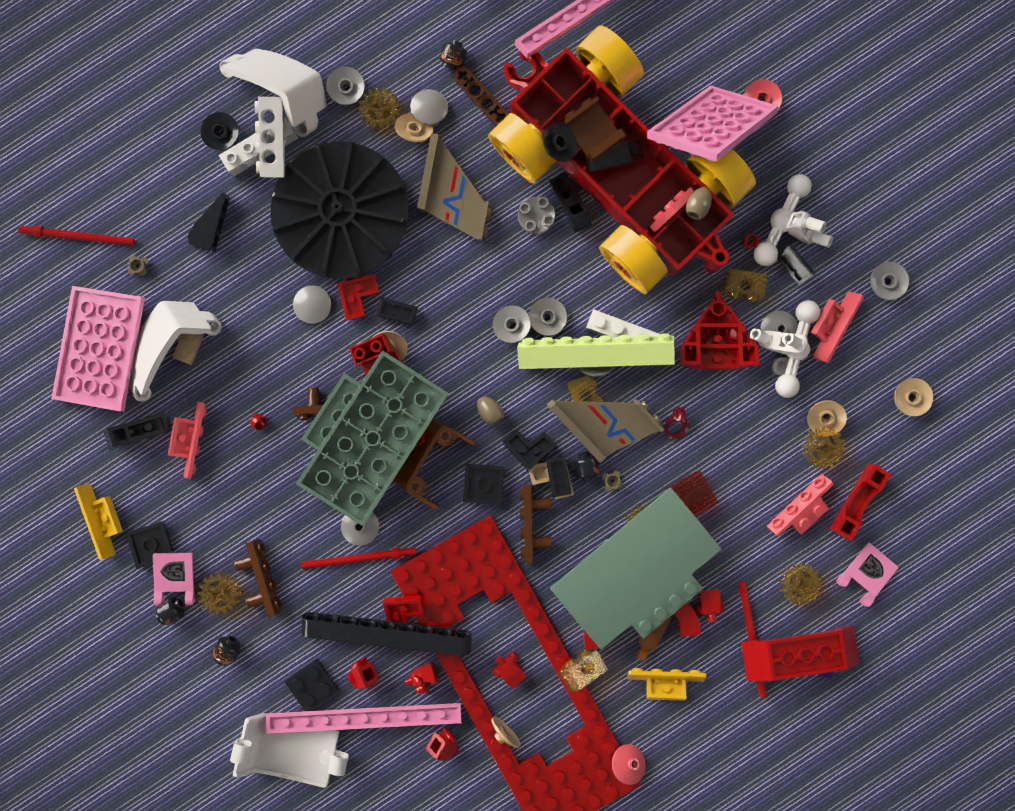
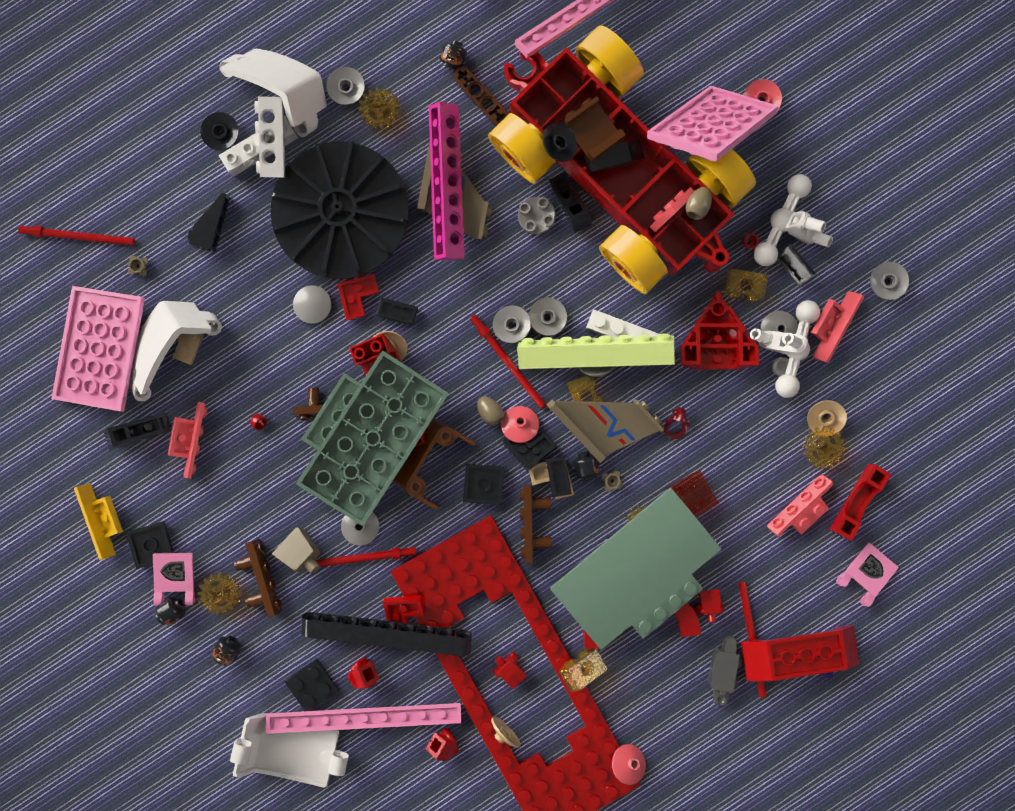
(298, 551): none -> torso
(412, 129): tan dish -> none
(422, 677): red piece -> none
(429, 107): light grey dish -> none
(446, 181): none -> dark pink brick
(484, 332): none -> red bar
(517, 432): none -> coral dish
(652, 640): dark orange plate -> none
(666, 685): yellow bracket -> none
(724, 669): none -> dark grey hinge
(797, 575): clear yellow gear -> none
(922, 397): tan dish -> none

